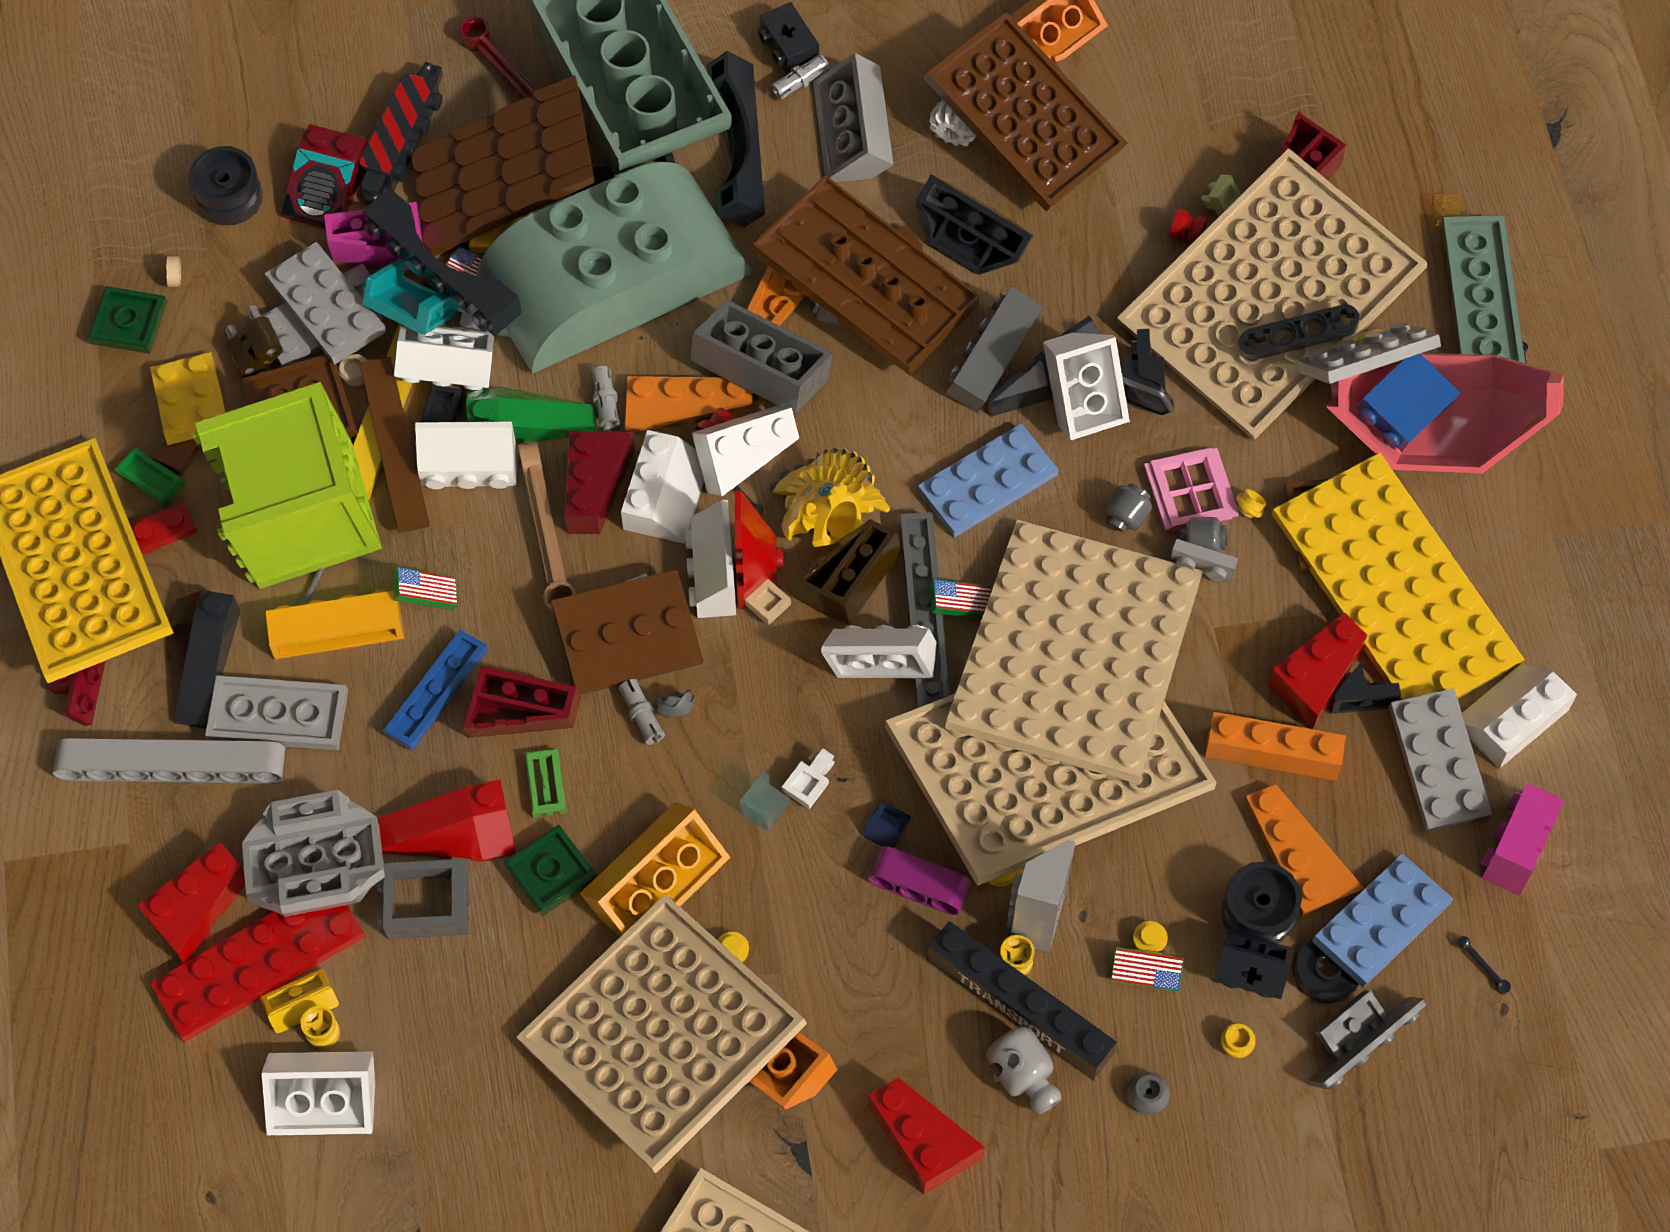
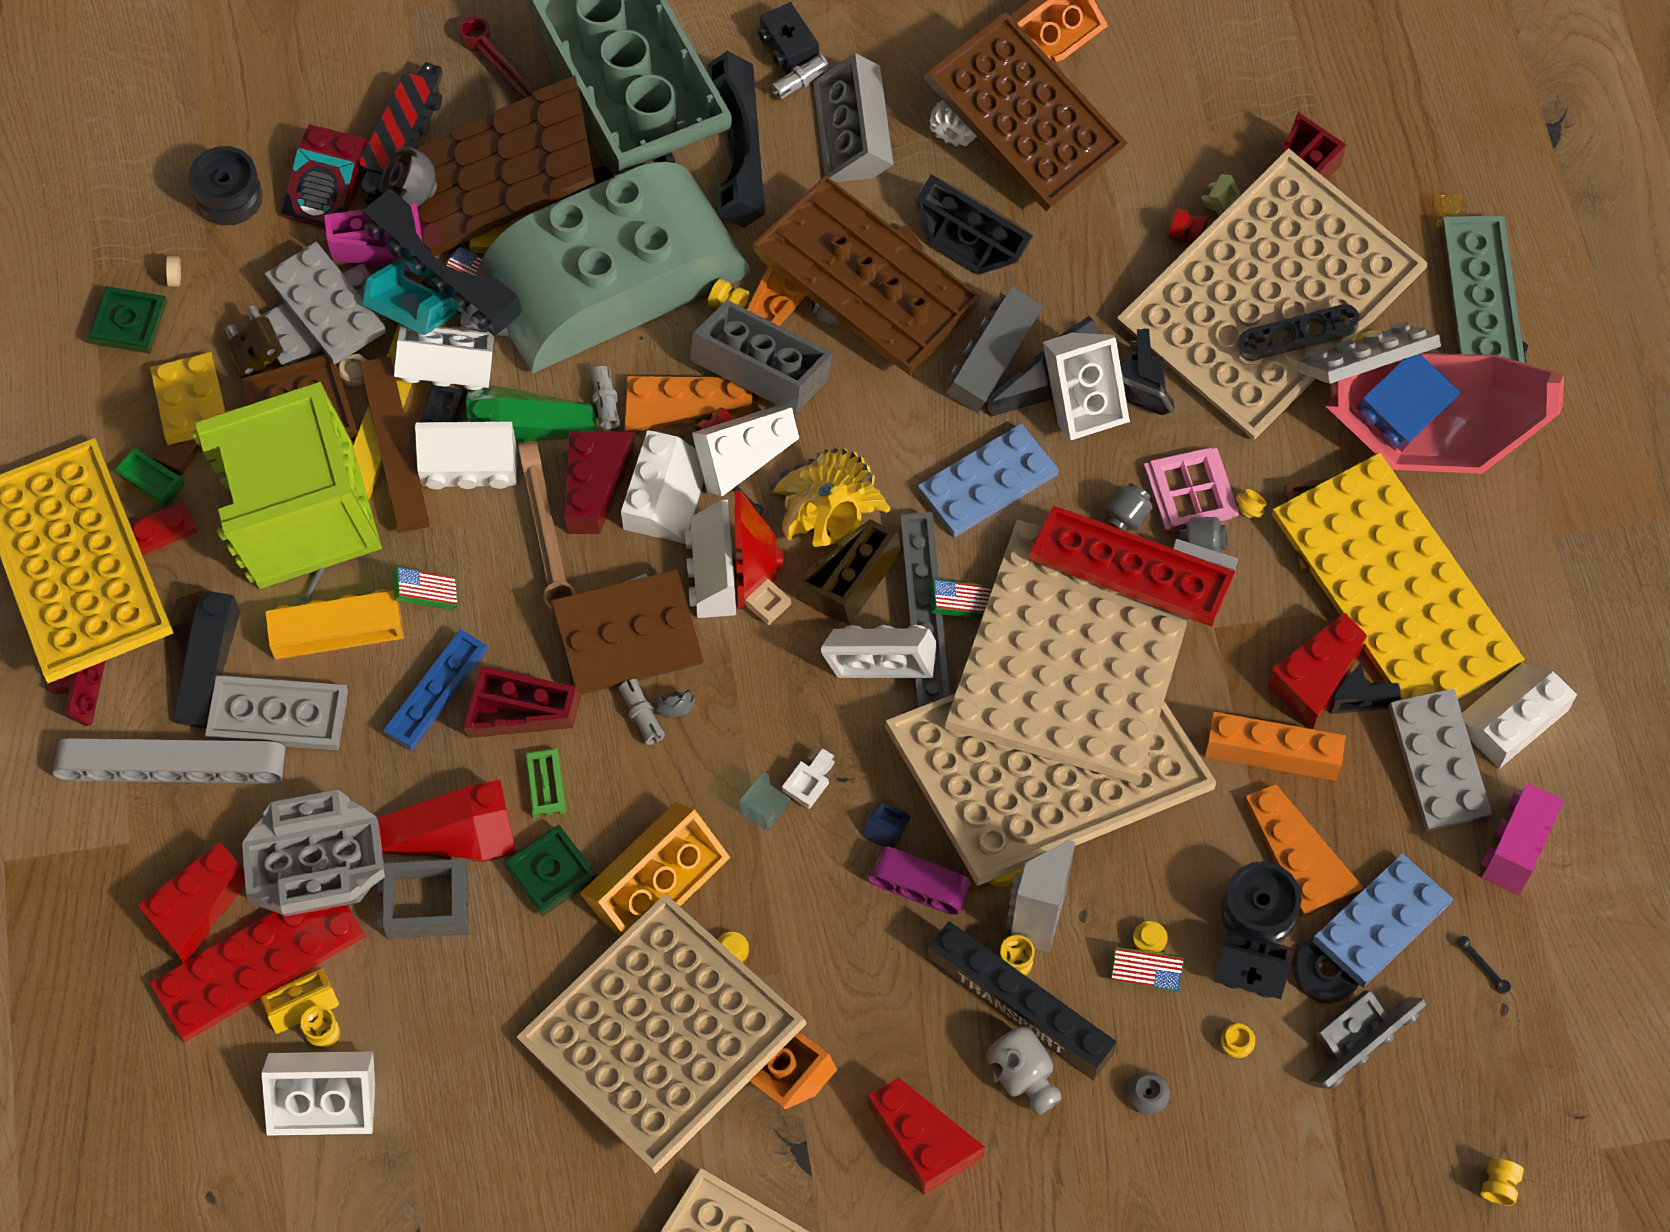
(410, 176): none -> dark grey cylinder
(723, 291): none -> yellow wheel
(1132, 565): none -> red plate
(1502, 1182): none -> yellow wheel

